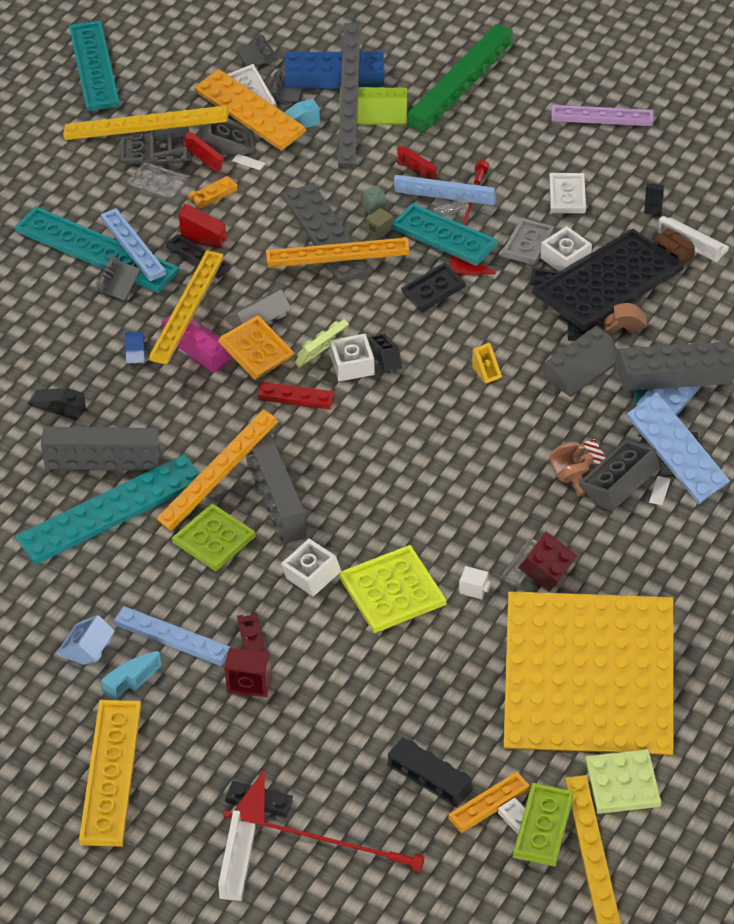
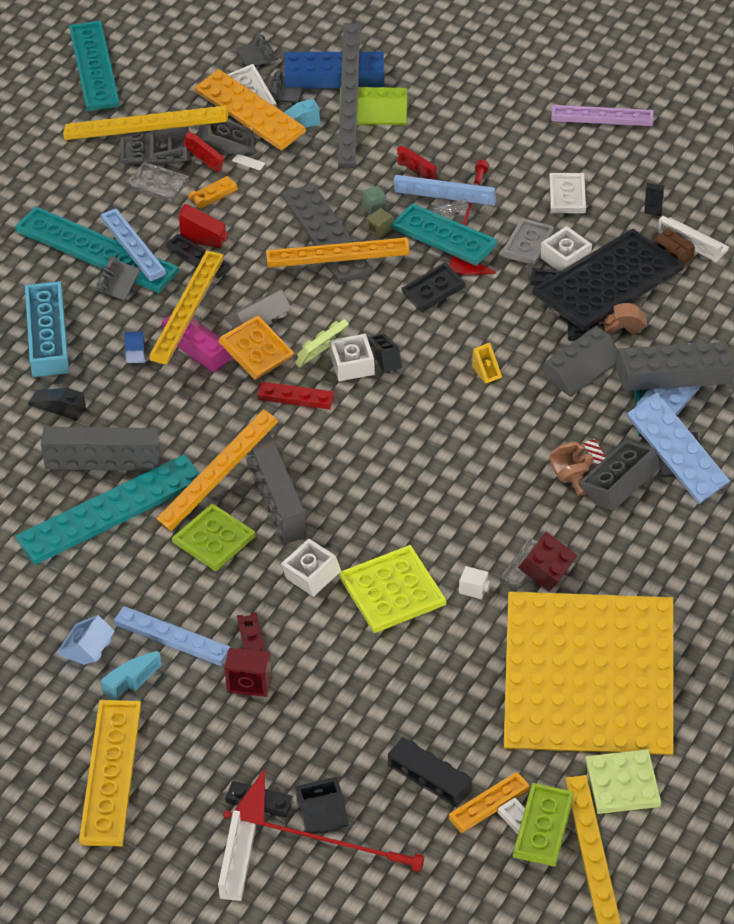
(46, 329): none -> medium azure brick
(321, 805): none -> black slope
(460, 78): green brick -> none
(659, 491): white sticker -> none

